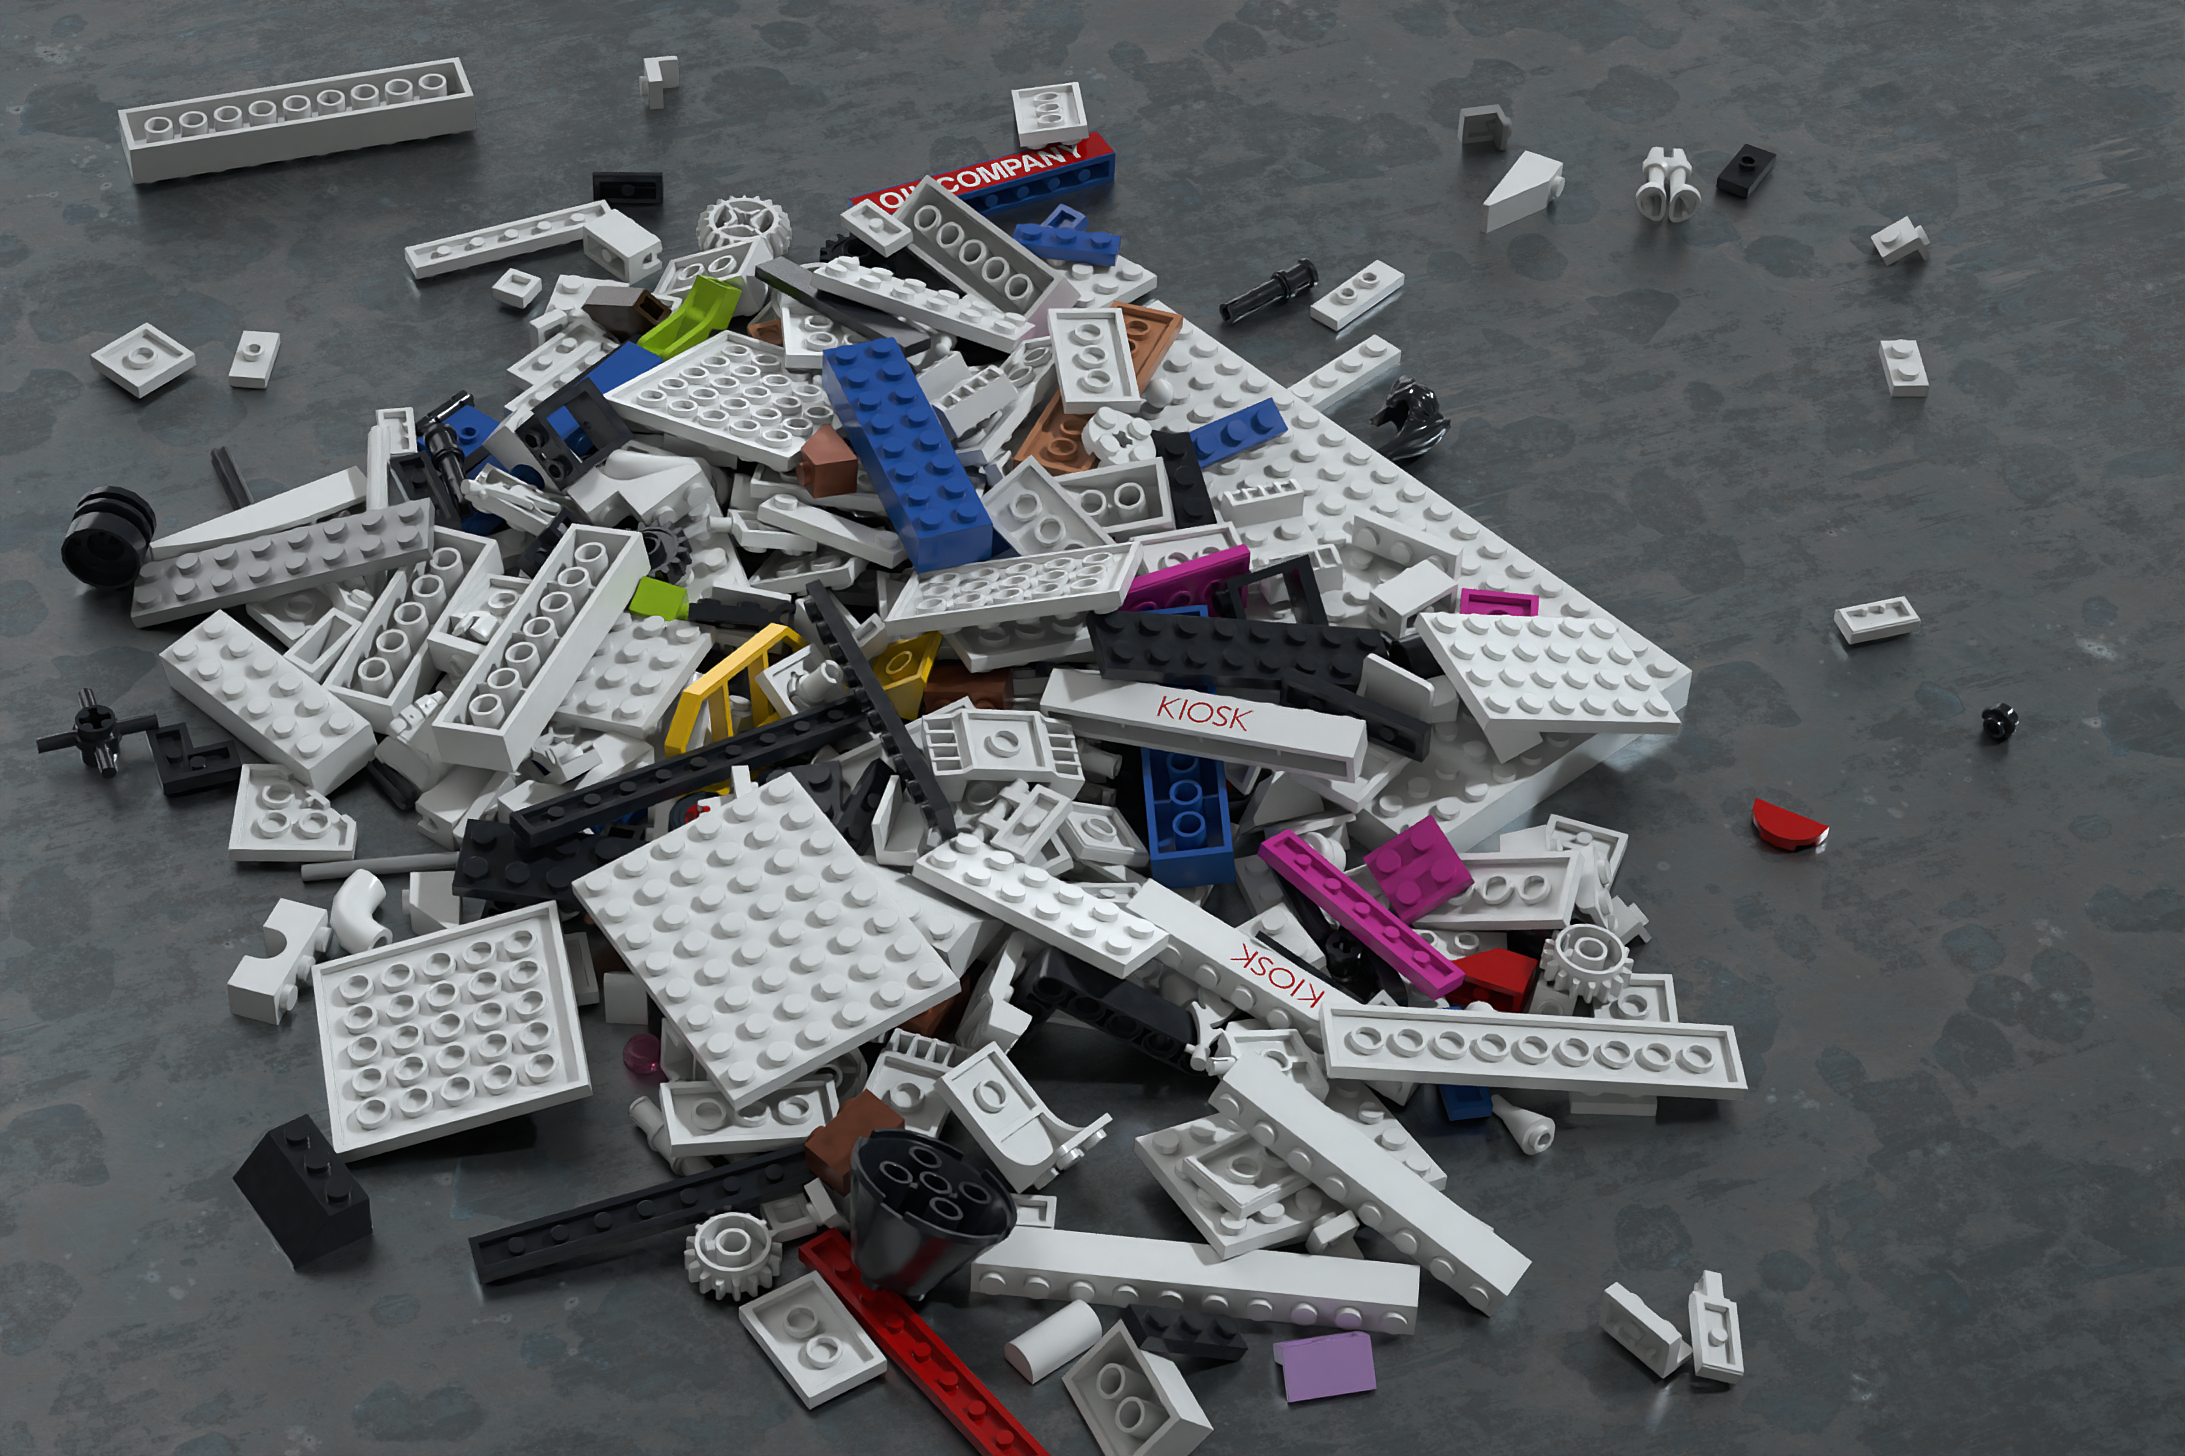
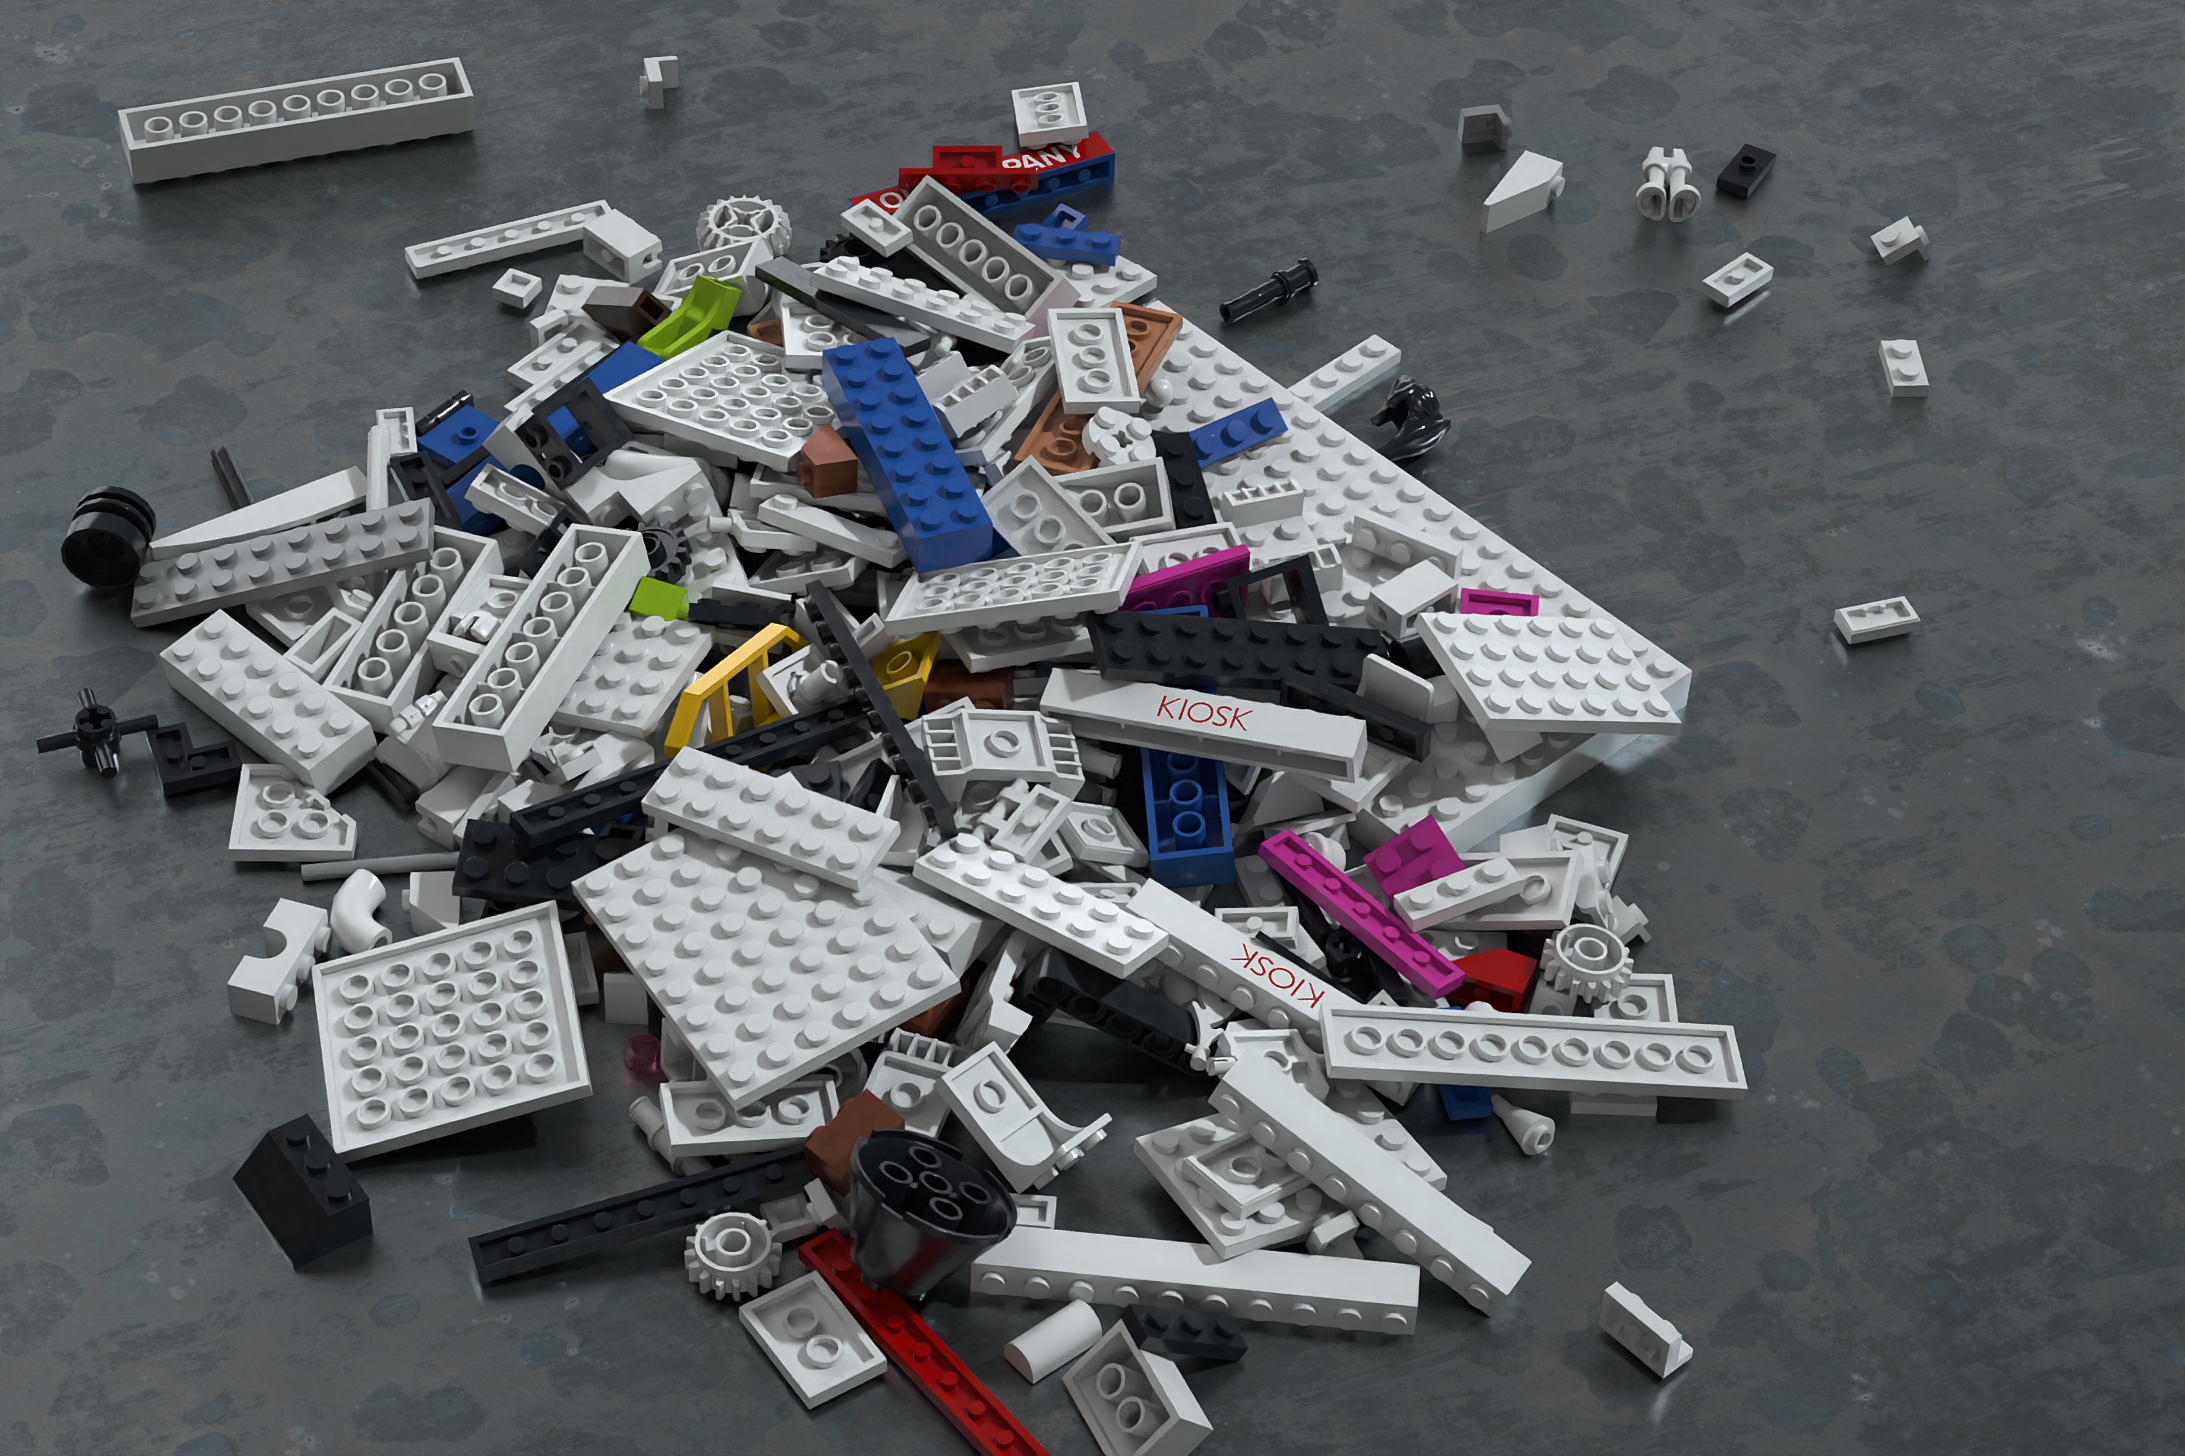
(143, 360): white plate -> none
(254, 359): white plate -> none
(449, 459): black pin -> none
(519, 494): white piece -> none
(628, 187): black slope -> none
(771, 818): none -> white plate
(970, 168): none -> red bracket
(1275, 922): none -> white plate
(1326, 1365): lavender panel -> none
(1357, 295): white plate -> none
(1458, 893): none -> white plate
(1715, 1331): white hinge -> none
(1737, 279): none -> white plate
(1785, 827): red tile -> none
(2000, 720): black plate -> none

